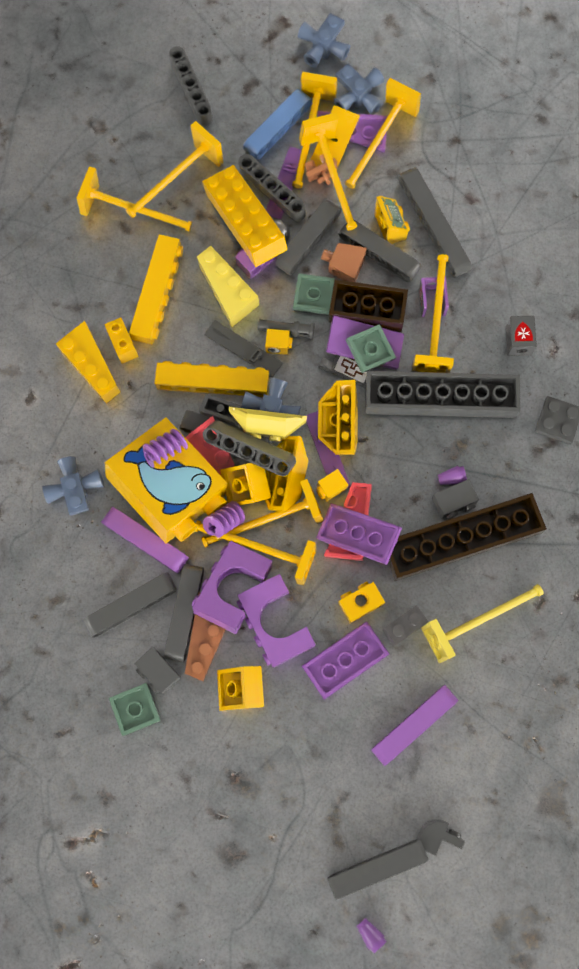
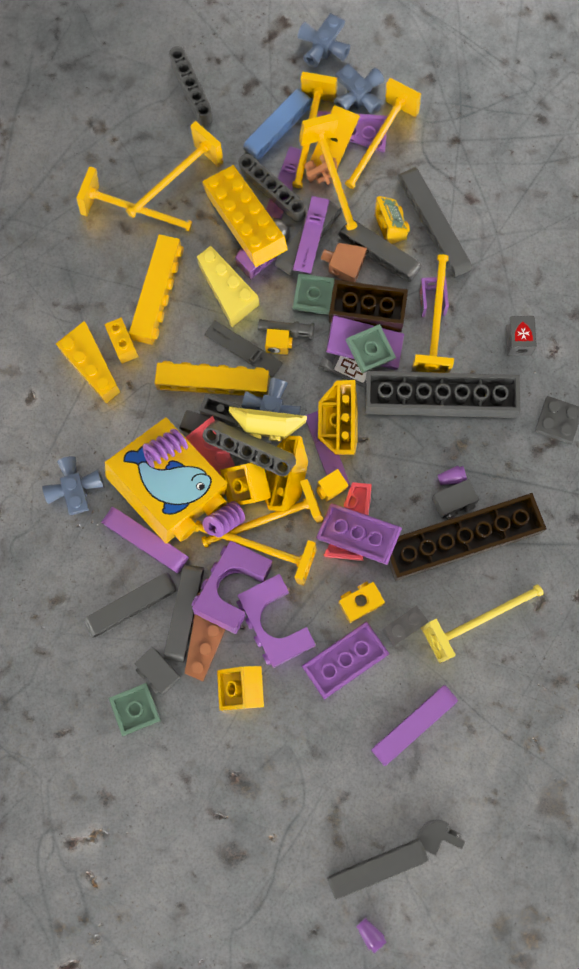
(311, 234): none -> medium lavender piece

